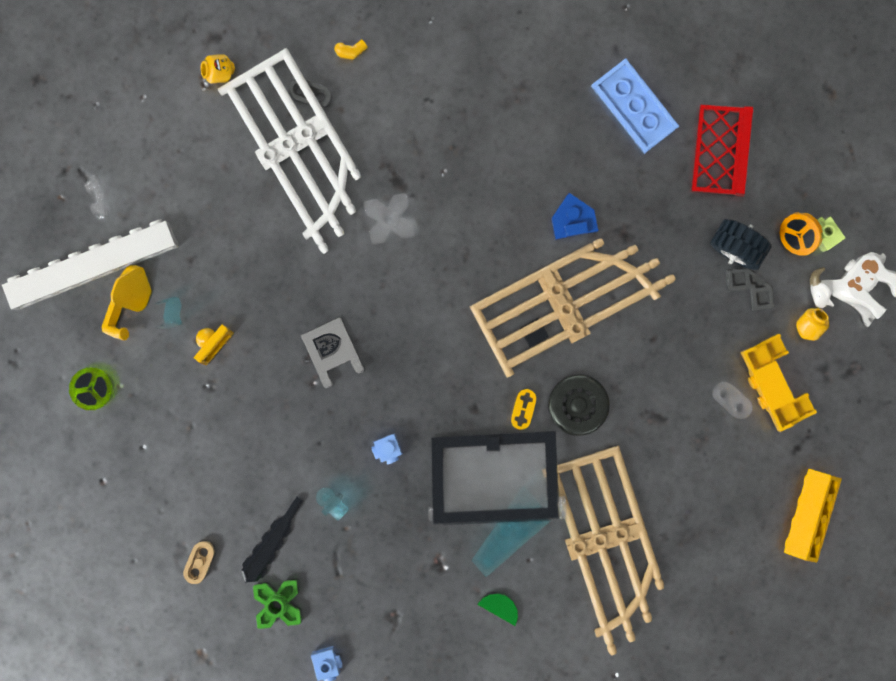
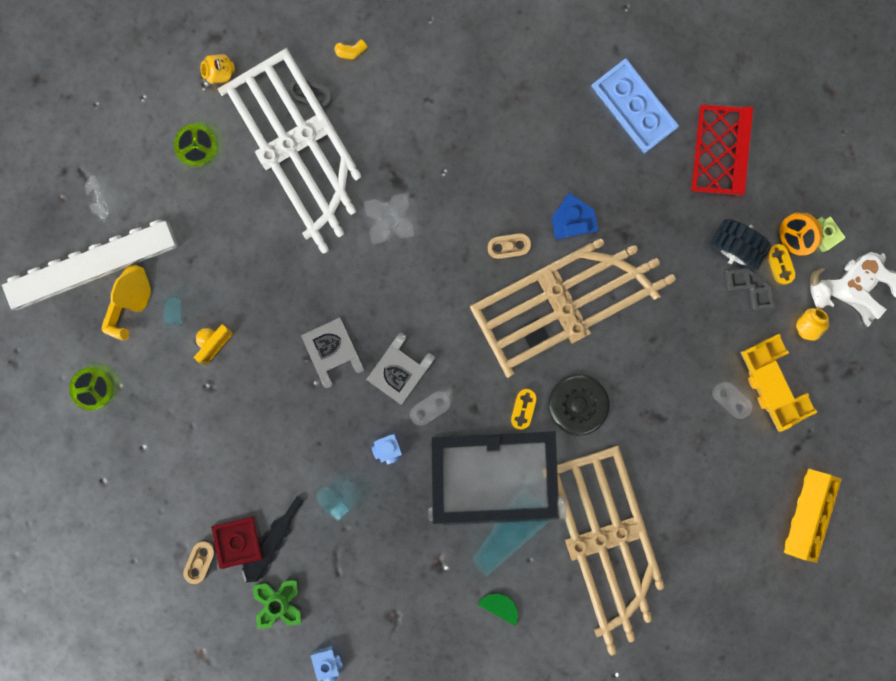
(195, 145): none -> clear neon green tile
(237, 542): none -> dark red plate
(398, 373): none -> light grey flag
(430, 408): none -> clear plate
(508, 246): none -> tan plate
(785, 262): none -> yellow beam

